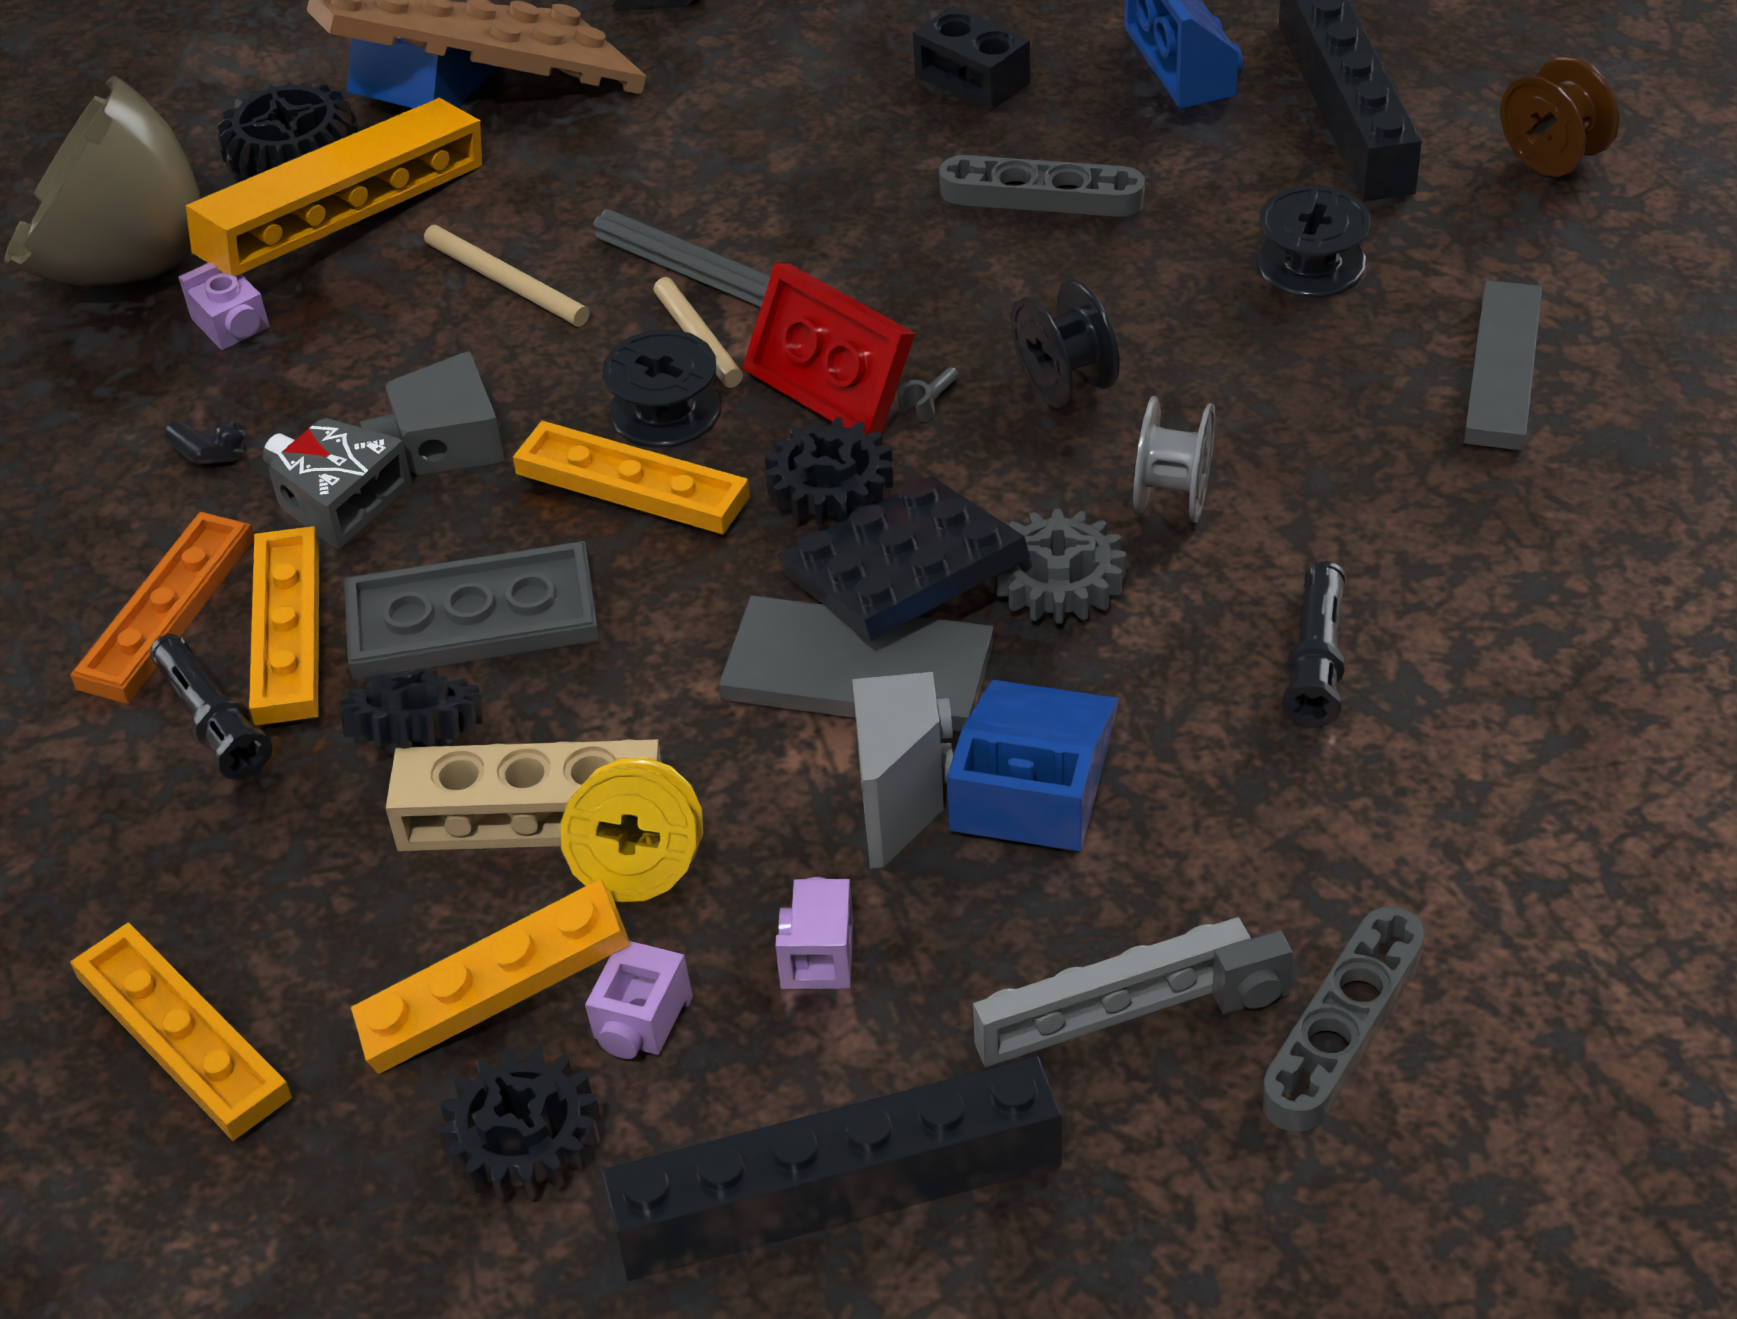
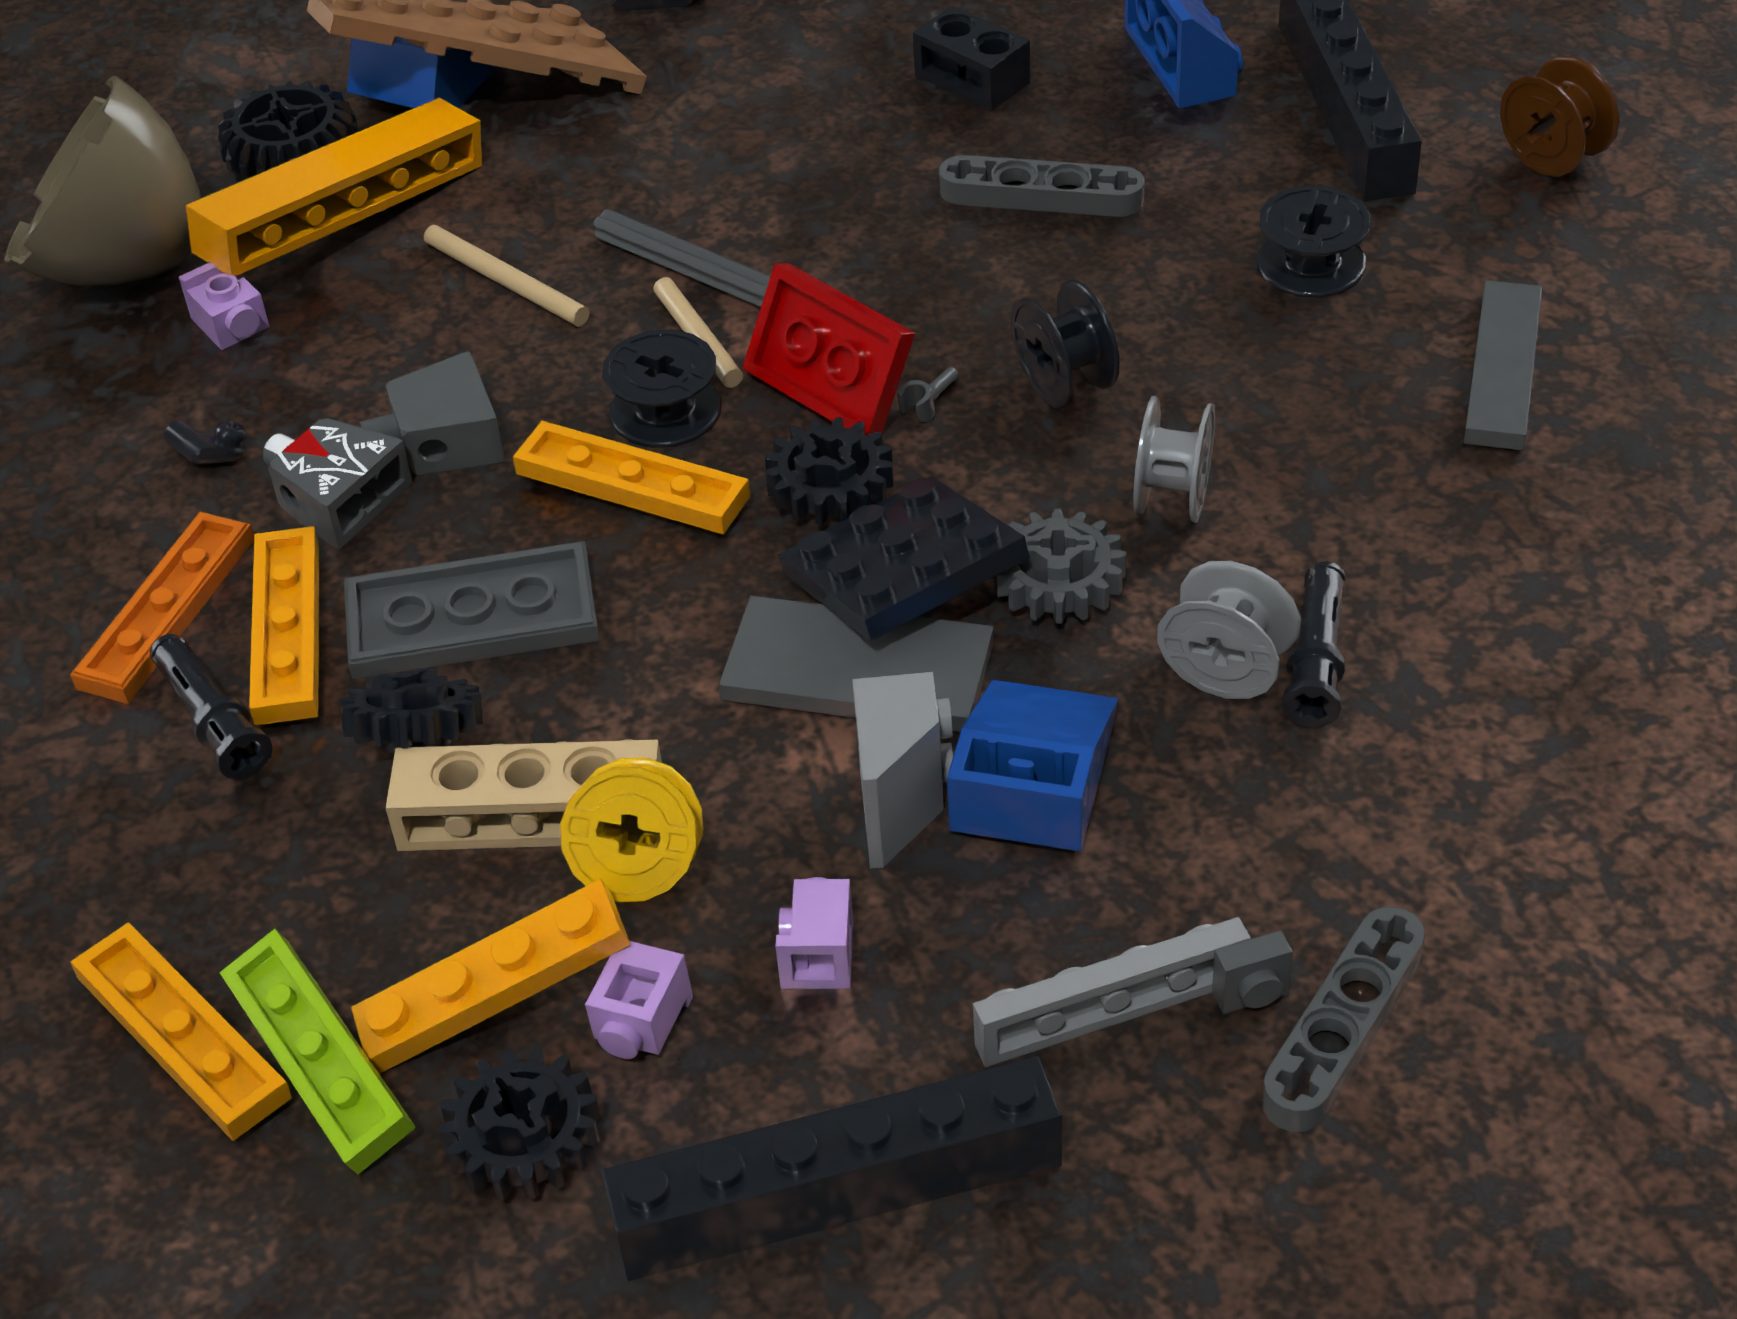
(317, 1052): none -> lime plate
(1215, 611): none -> light grey piece

